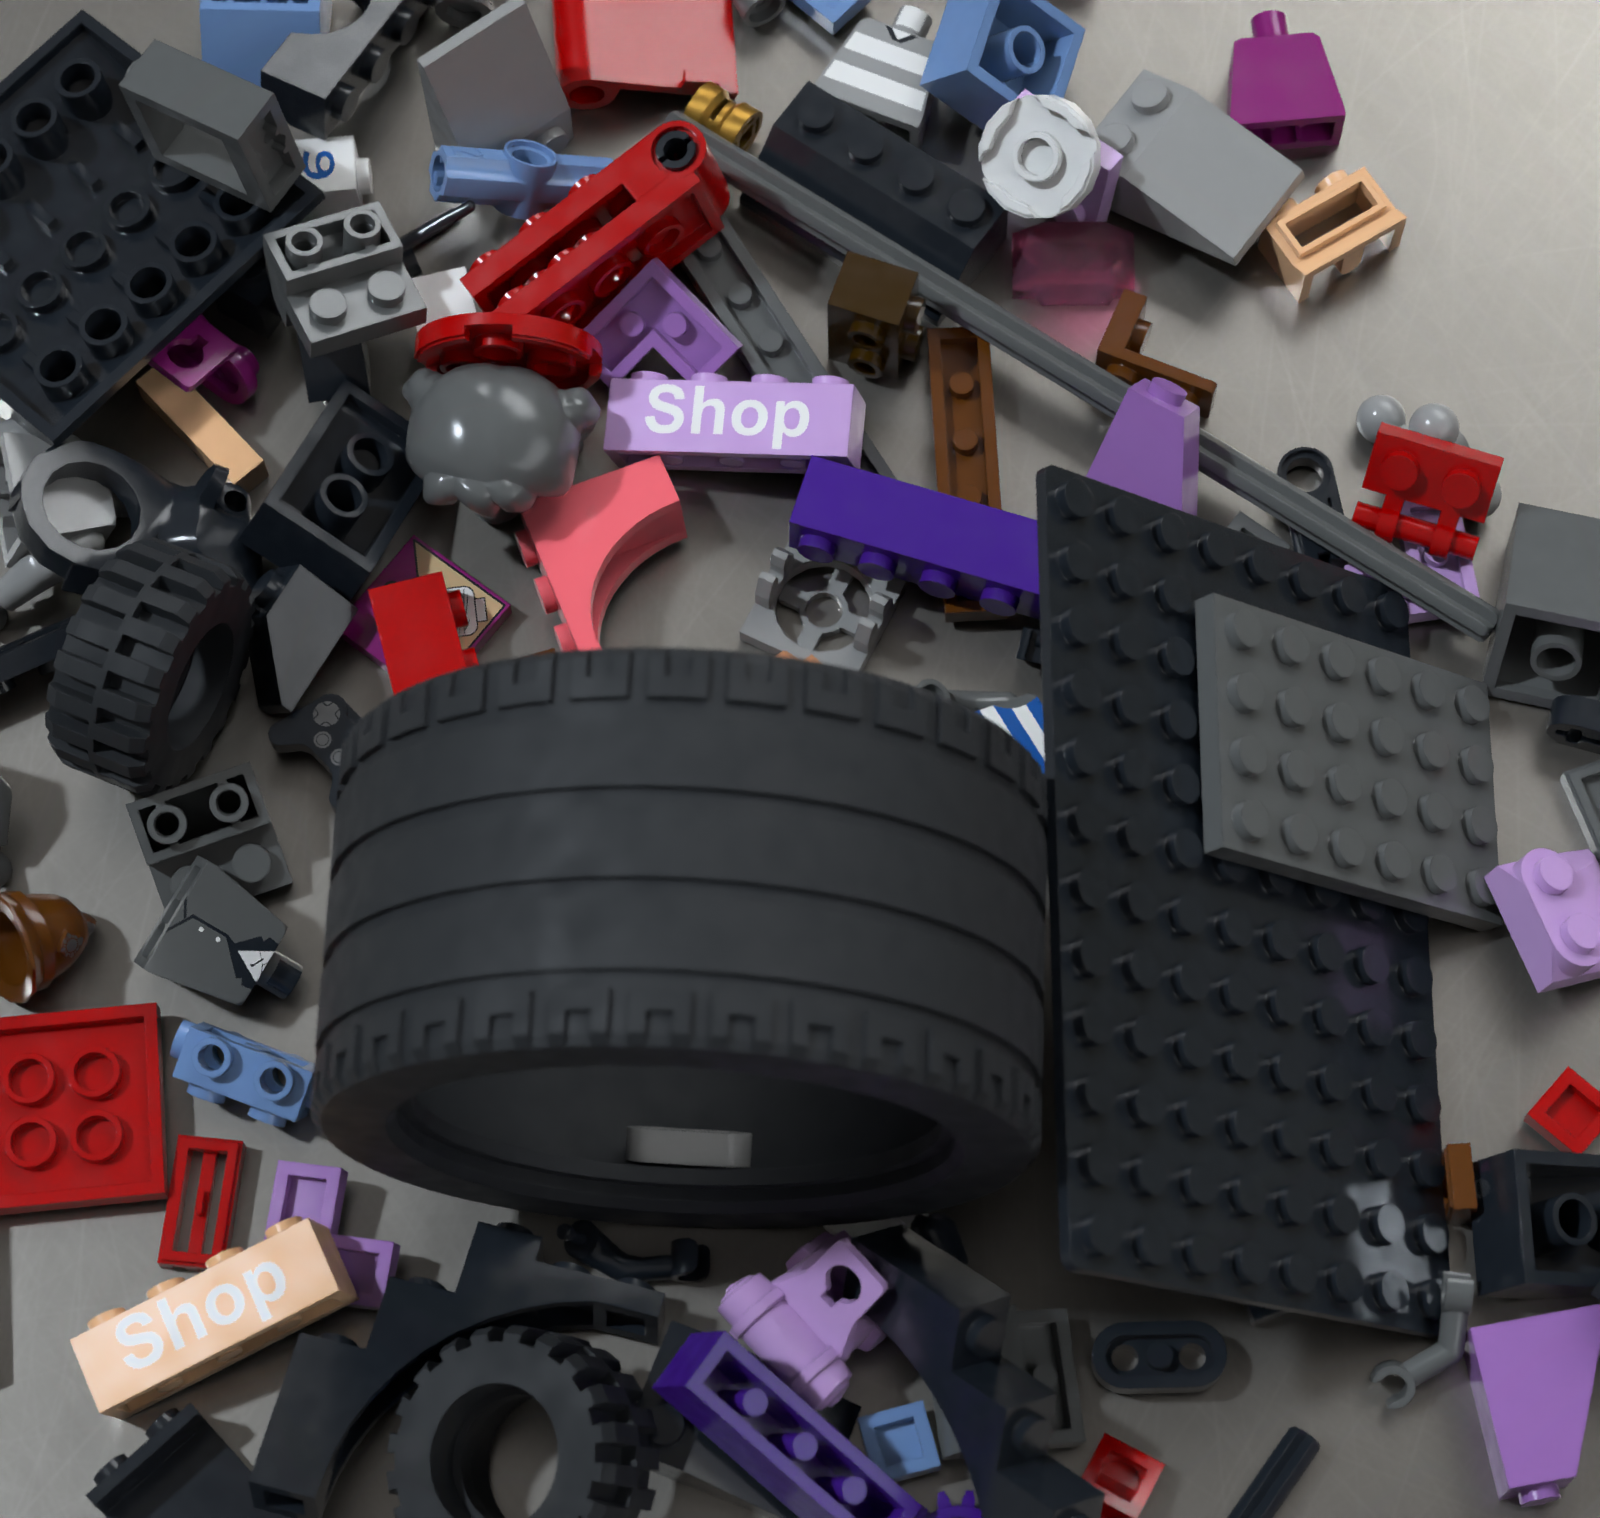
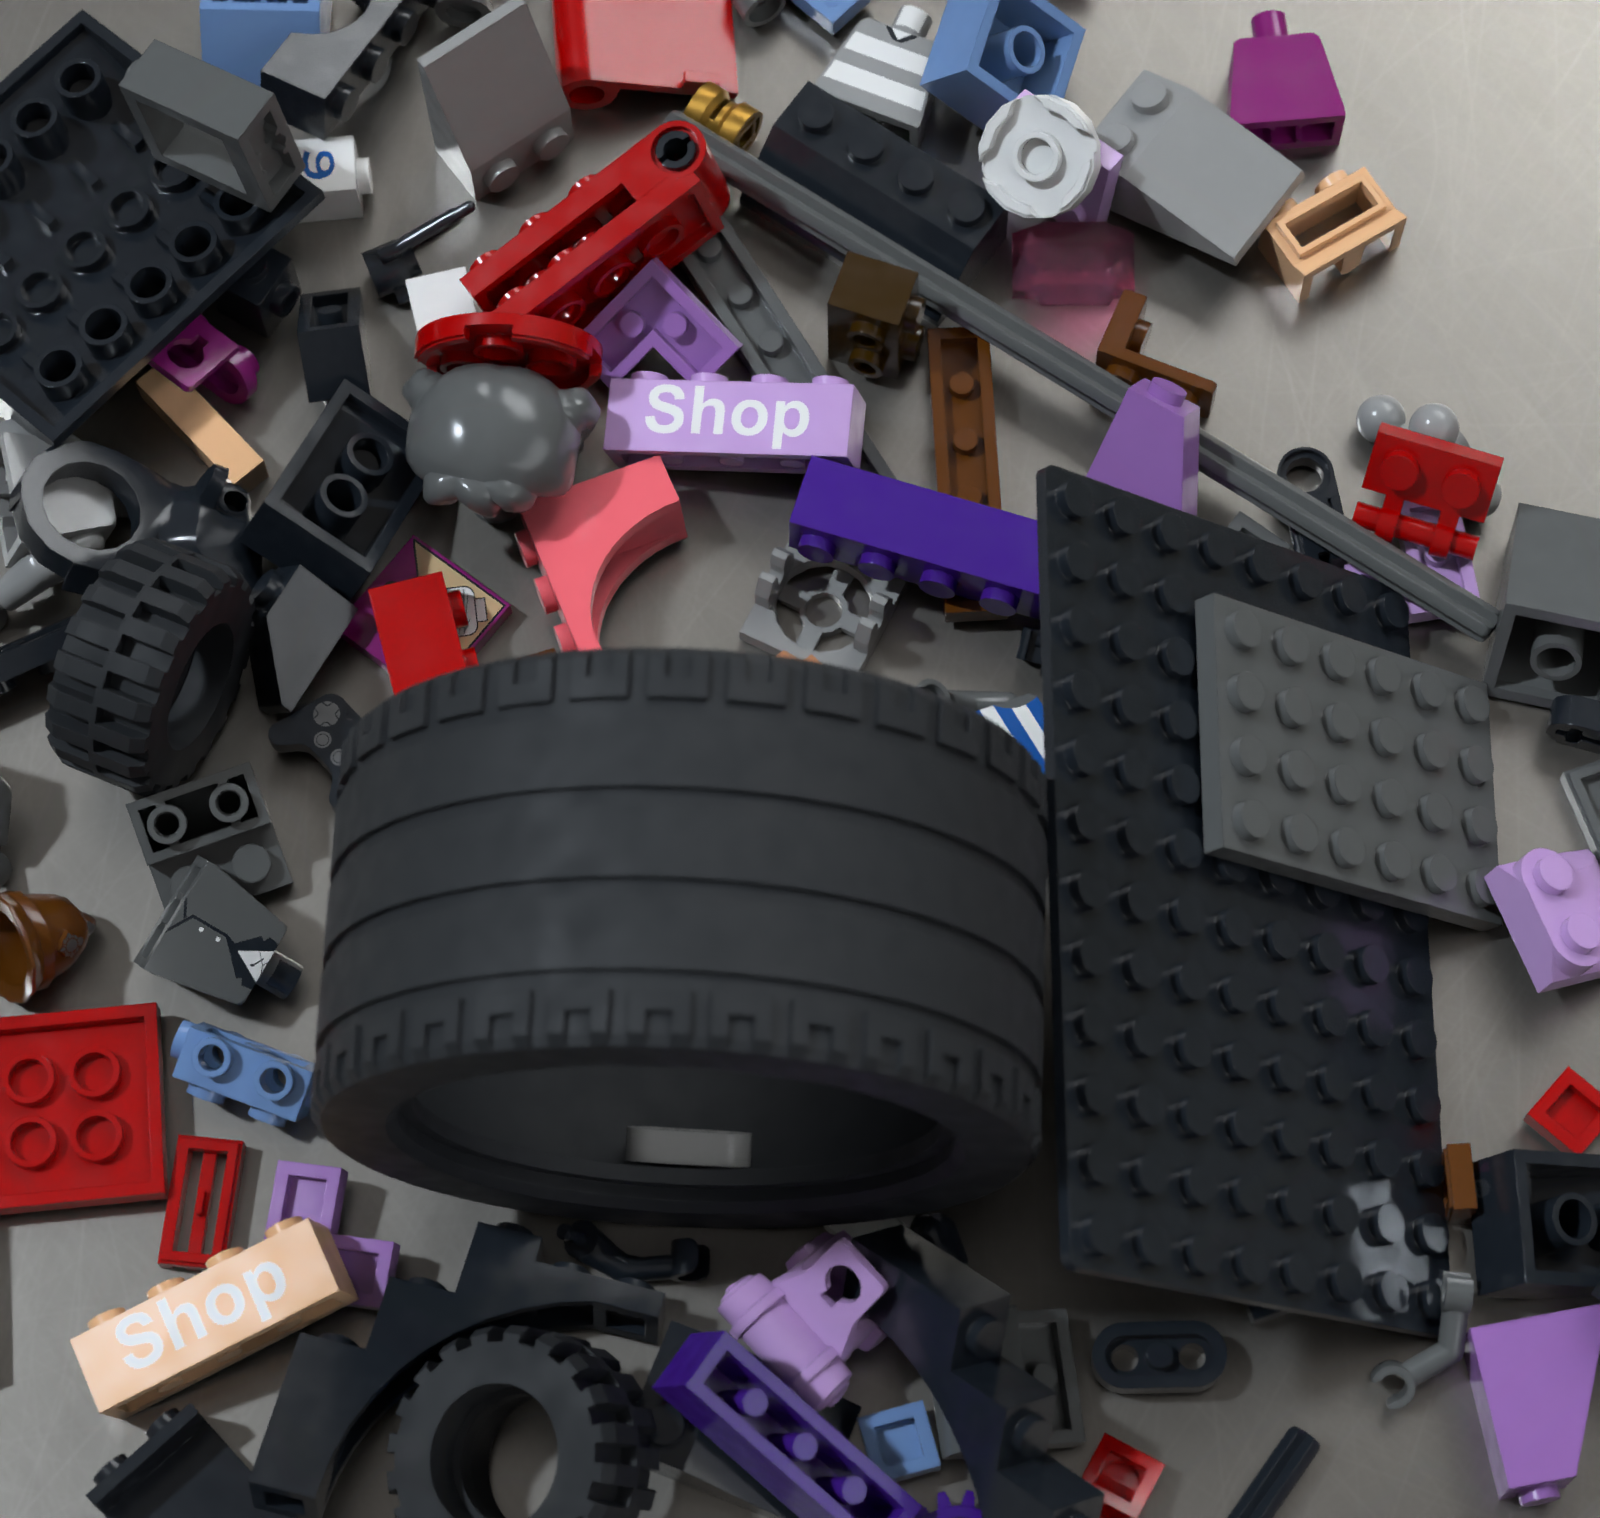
(342, 279): dark grey brick -> none
(514, 180): medium blue piece -> none

